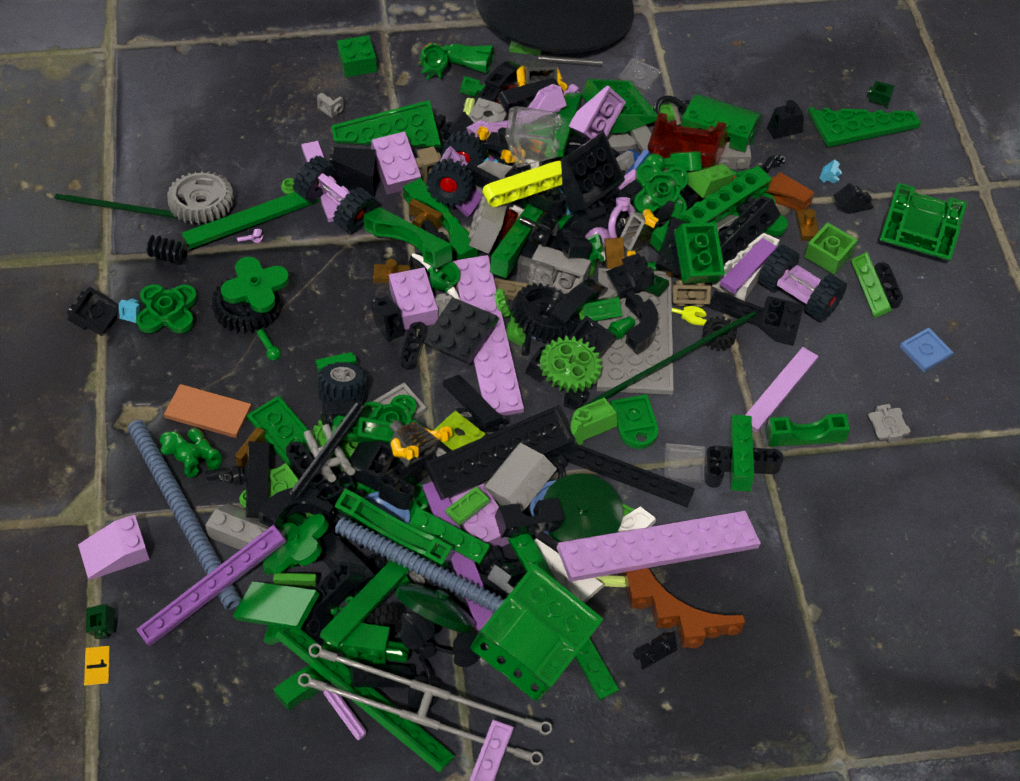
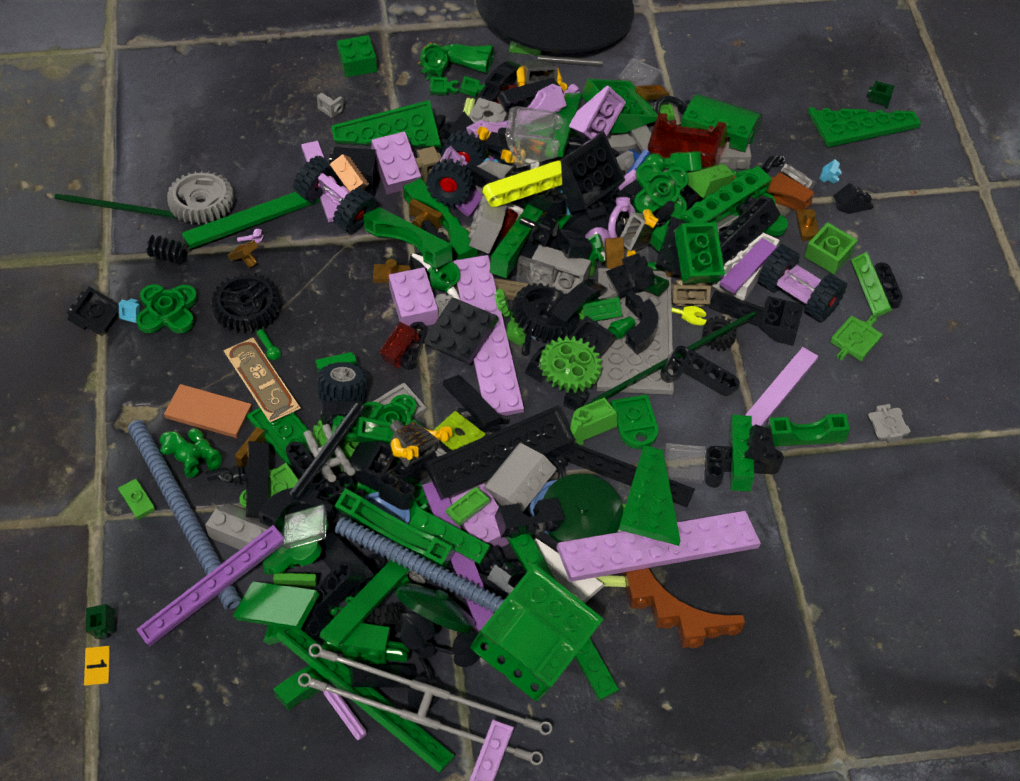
(113, 548): lavender slope -> none
(136, 499): none -> bright green plate
(244, 251): none -> pearl gold tile
(255, 284): green plant -> none
(261, 379): none -> sticker
(287, 186): bright green plate -> none
(305, 527): none -> clear tile
(349, 173): none -> light nougat brick
(384, 311): black torso -> none
(397, 343): none -> clear red panel
(440, 86): none -> green plate
(650, 502): none -> green wing
(651, 92): none -> pearl gold tile
(662, 647): black hinge -> none
(701, 374): none -> black beam
(761, 445): none -> black wing
(786, 120): black torso -> none
(798, 176): none -> light grey piece
(856, 338): none -> bright green plate
(923, 222): green slope -> none
(926, 349): medium blue tile -> none

